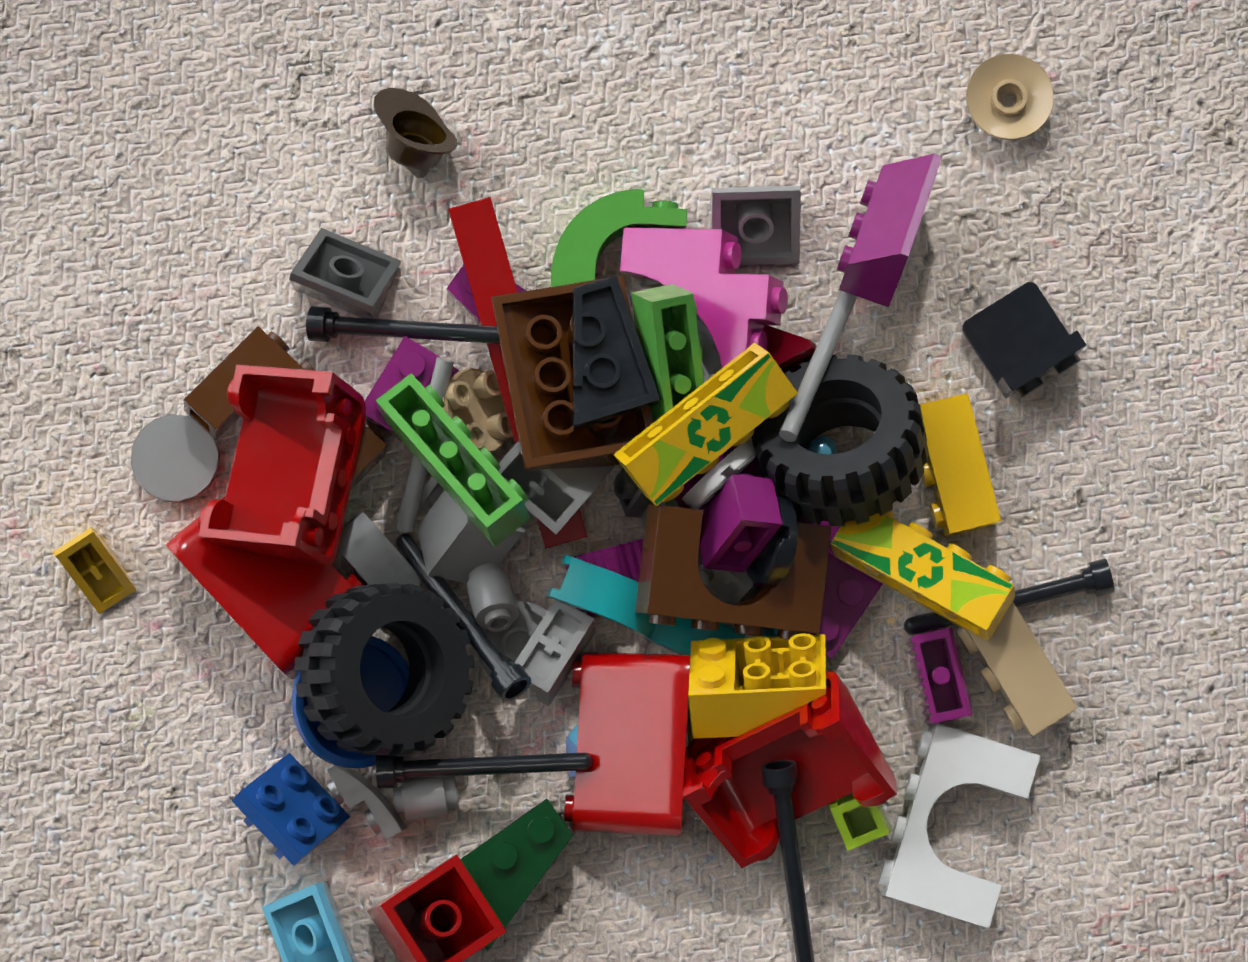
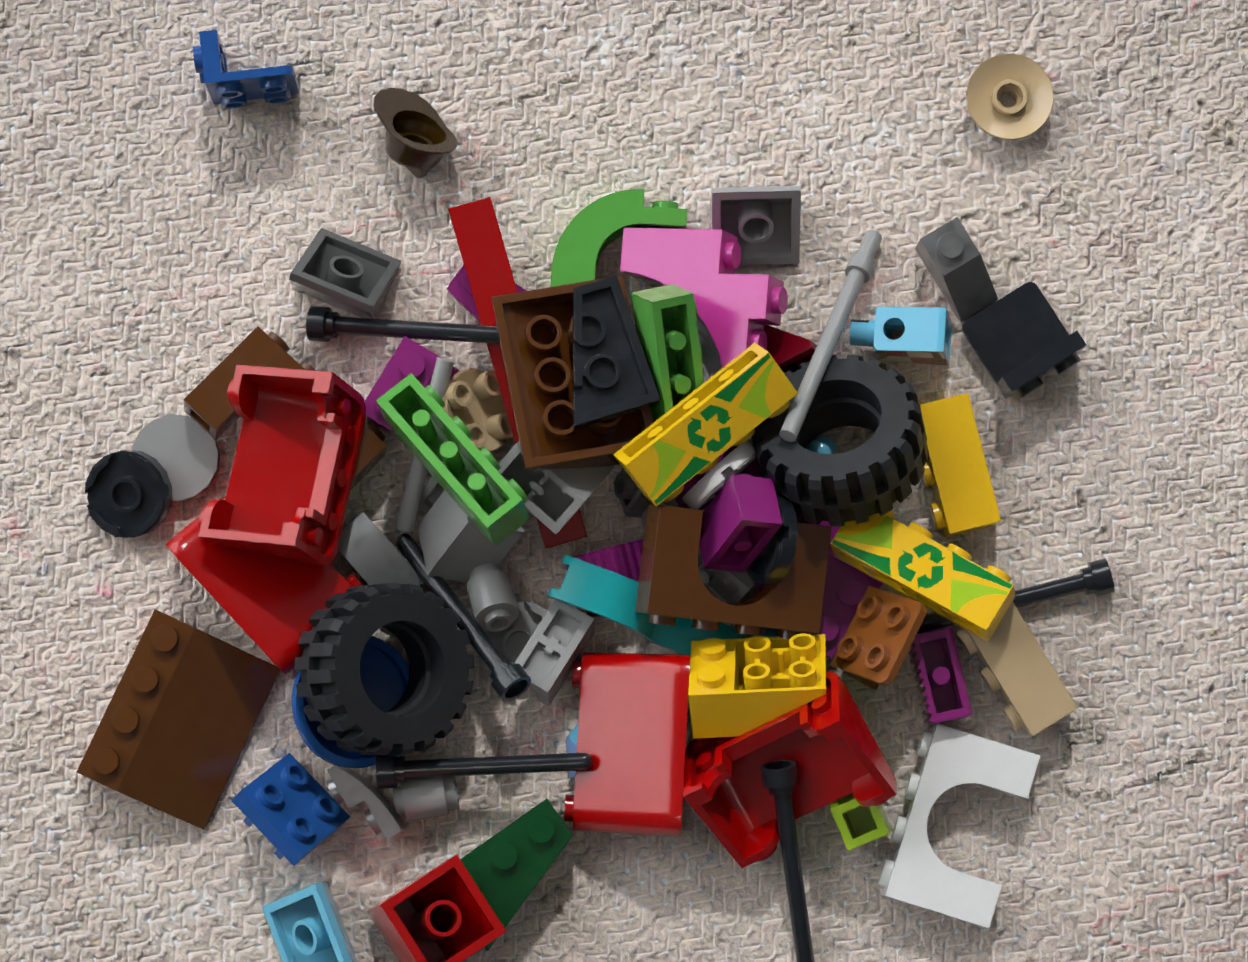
(95, 569): yellow slope -> none
(128, 493): none -> black tile
(179, 720): none -> reddish brown slope
(237, 87): none -> blue bracket
(879, 637): none -> dark orange bracket
(887, 228): magenta slope -> none
(924, 337): none -> medium azure torso
(957, 269): none -> flat silver slope

